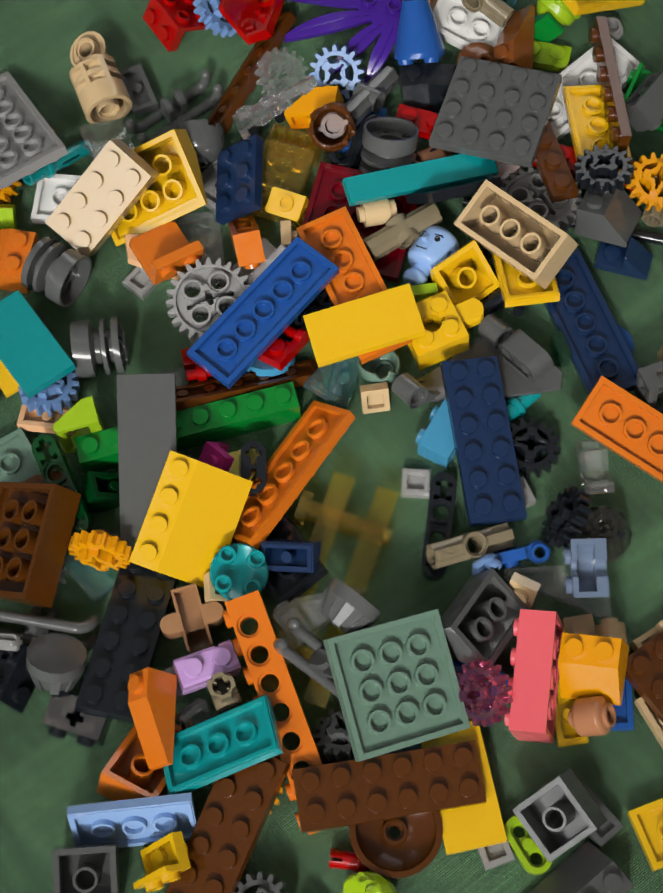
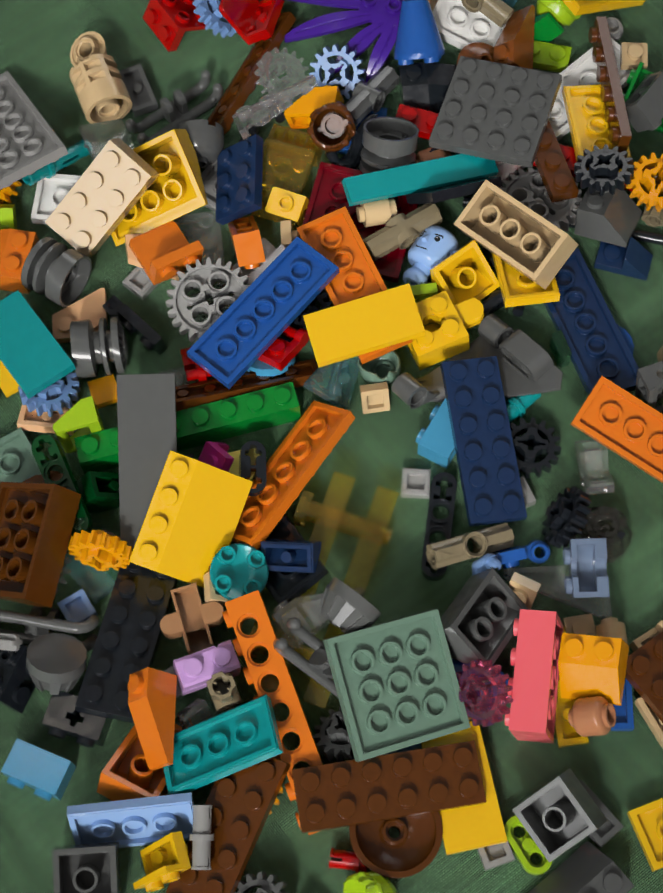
(37, 769): none -> dark azure brick
(77, 607): none -> medium blue plate
(84, 309): none -> light nougat wing
(103, 390): none -> light orange tile
(133, 323): none -> black hinge
(201, 837): none -> light grey pin
(632, 54): none -> tan plate

